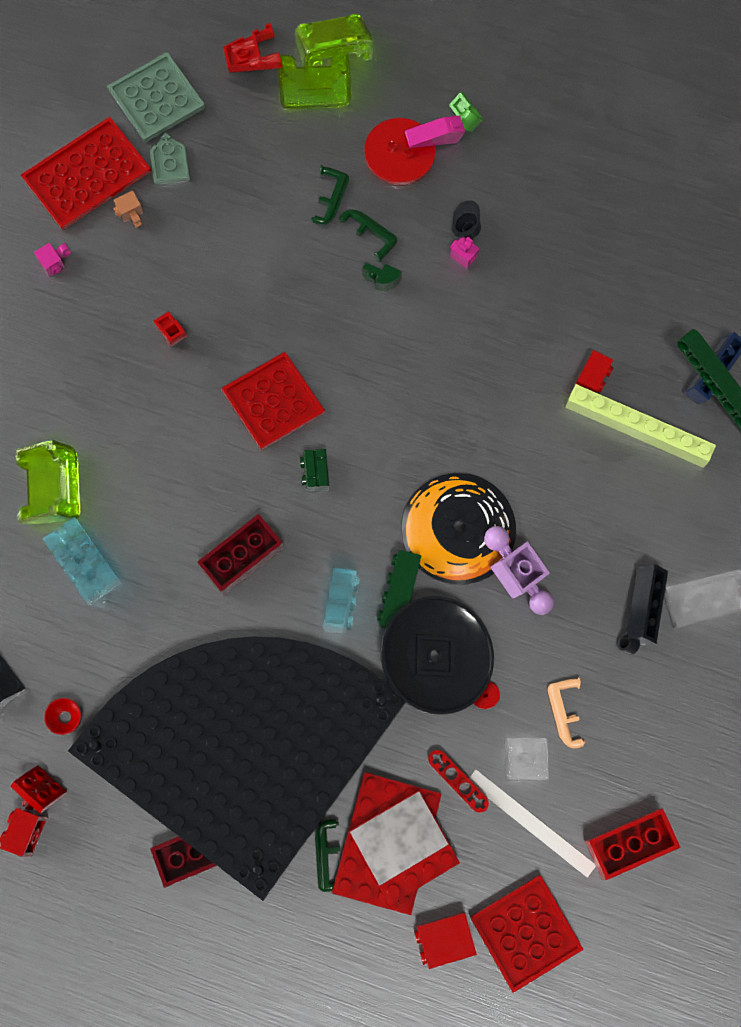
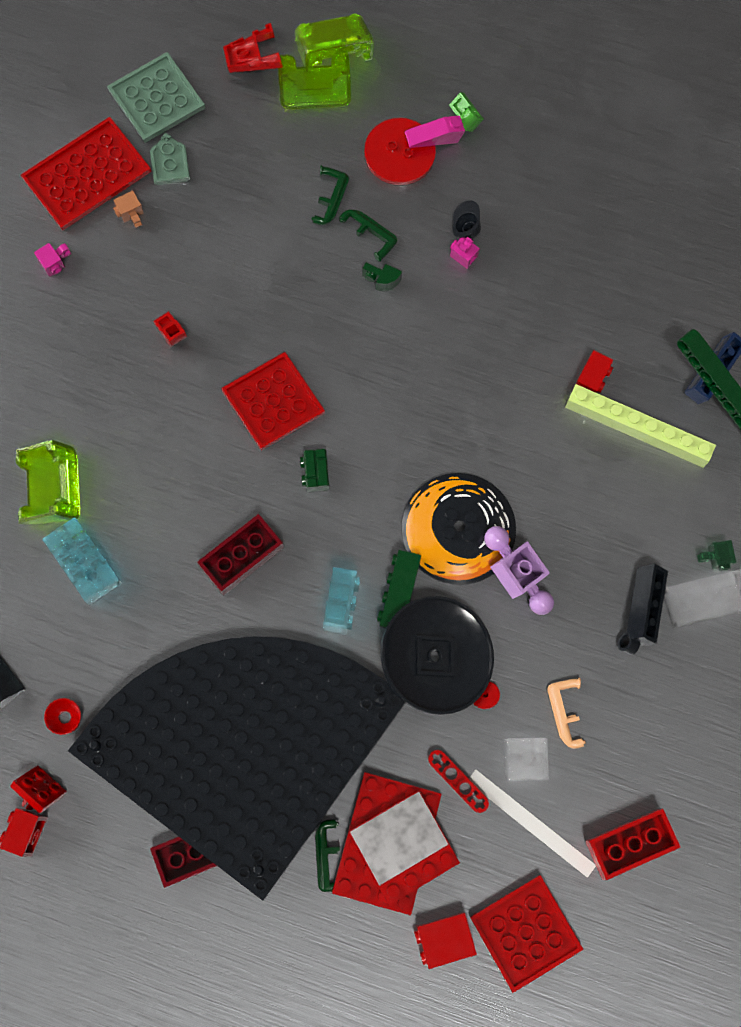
(720, 554): none -> clear green brick

